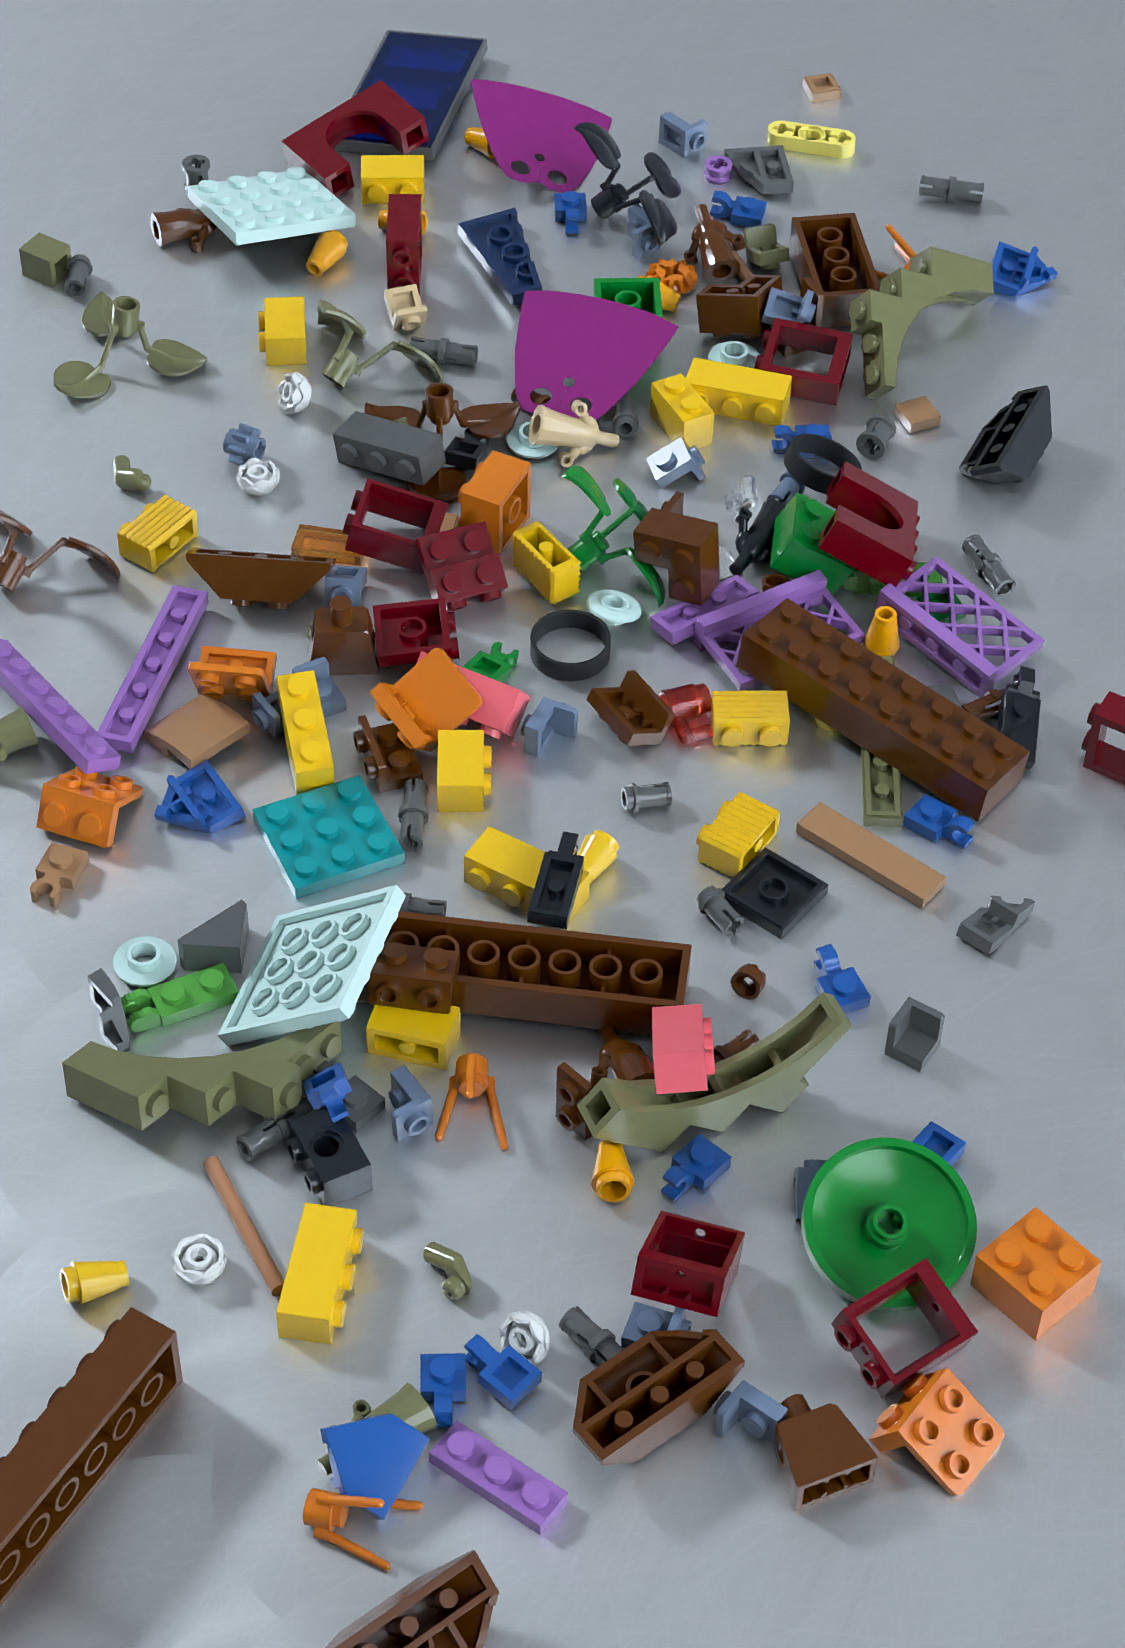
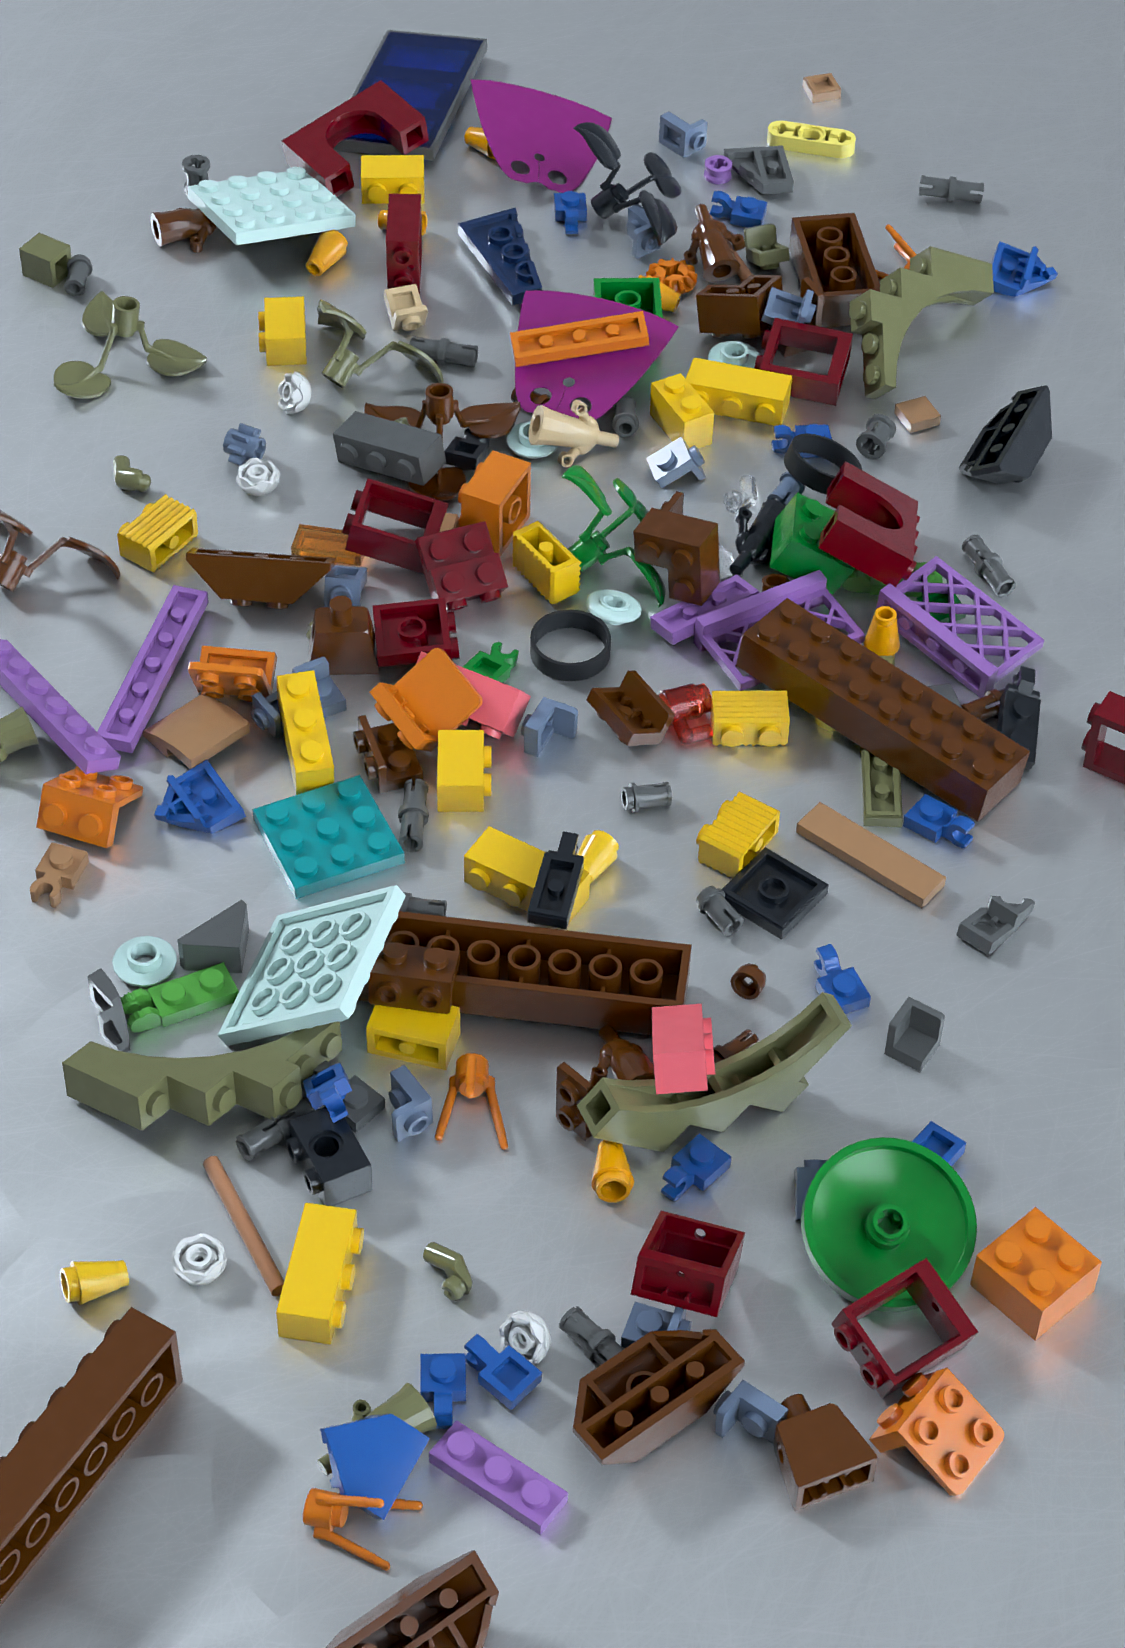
(579, 338): none -> orange plate

